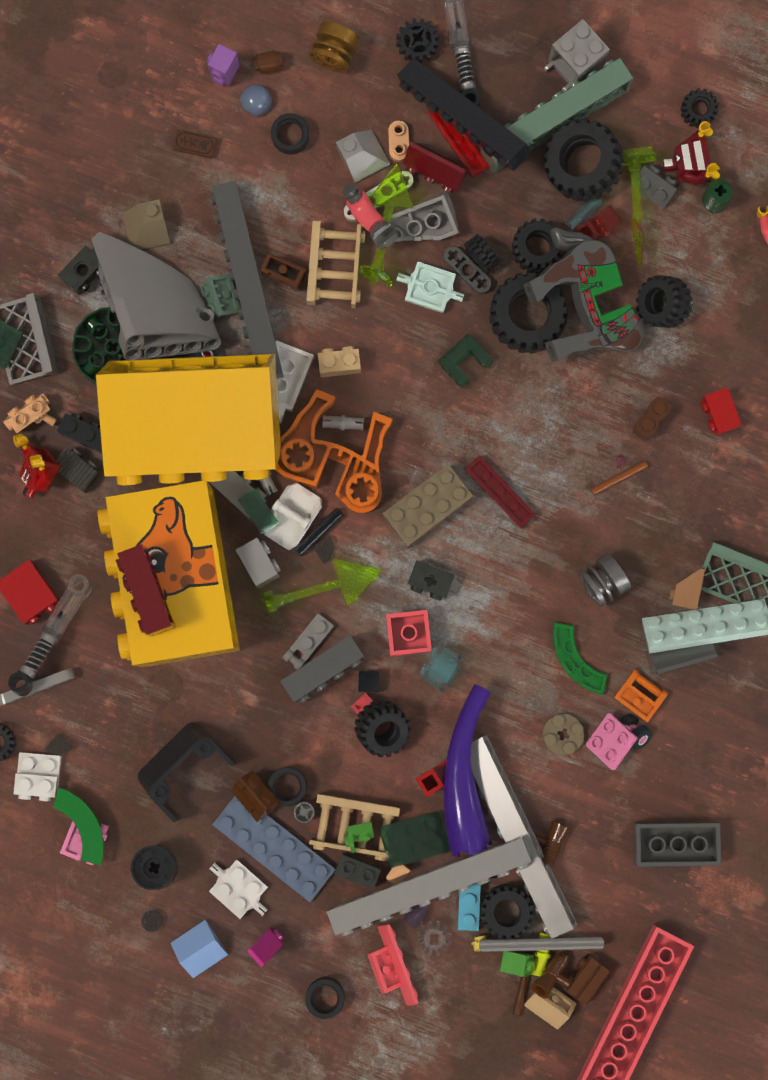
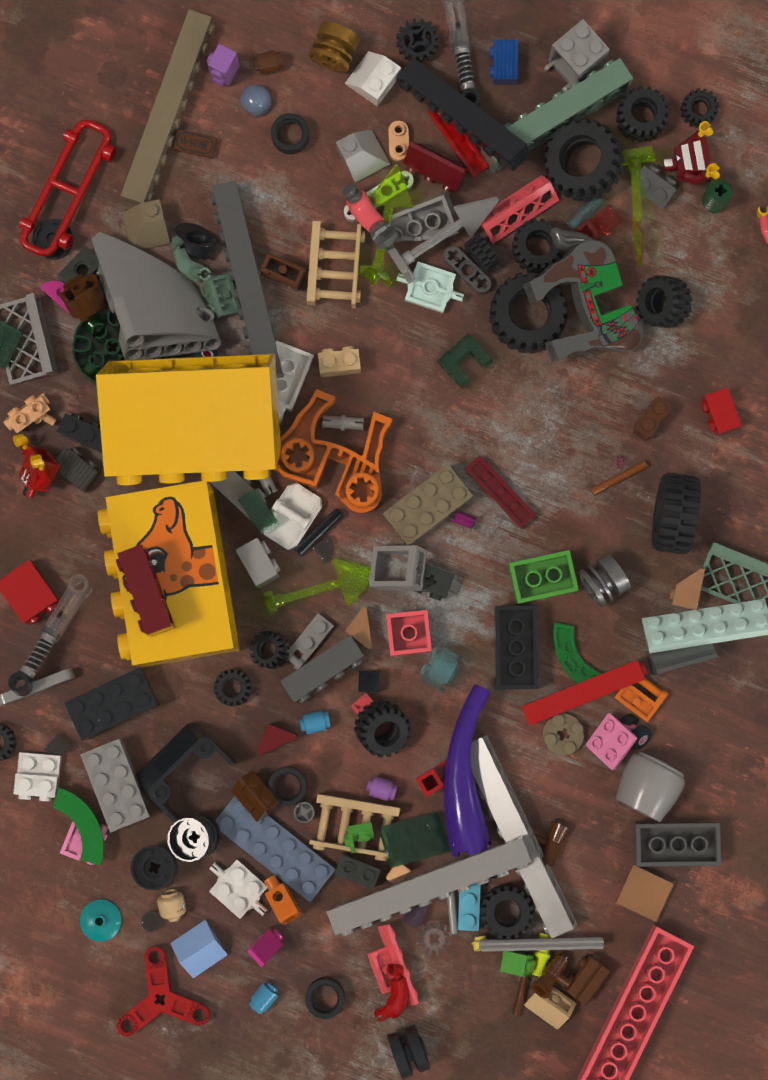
(44, 235): none -> black tile
(53, 289): none -> dark pink plate
(61, 238): none -> red bar
(84, 296): none -> reddish brown brick
(111, 920): none -> teal dish
(112, 703): none -> black brick
(116, 785): none -> light grey brick
(167, 108): none -> dark tan brick
(171, 905): none -> tan head
(175, 1004): none -> red piece
(183, 838): none -> wheel
(189, 268): none -> sand green arm
(196, 239): none -> black piece
(219, 687): none -> black tyre
(264, 997): none -> dark azure brick
(274, 738): none -> dark red slope
(280, 649): none -> black tyre
(287, 908): none -> orange torso
(314, 722): none -> dark azure brick
(360, 629): none -> medium nougat slope
(374, 77): none -> white slope
(381, 788): none -> medium lavender brick
(399, 994): none -> red arm
(408, 1051): none -> black wheel
(414, 570): none -> light grey window
(452, 913): none -> light grey bar
(464, 520): none -> magenta piece
(470, 217): none -> light grey piece
(504, 61): none -> blue brick
(515, 647): none -> black brick
(516, 205): none -> coral fence
(542, 577): none -> bright green brick
(584, 692): none -> red brick
(645, 893): none -> medium nougat slope
(646, 98): none -> black tyre
(649, 786): none -> light grey piece
(676, 513): none -> black tyre

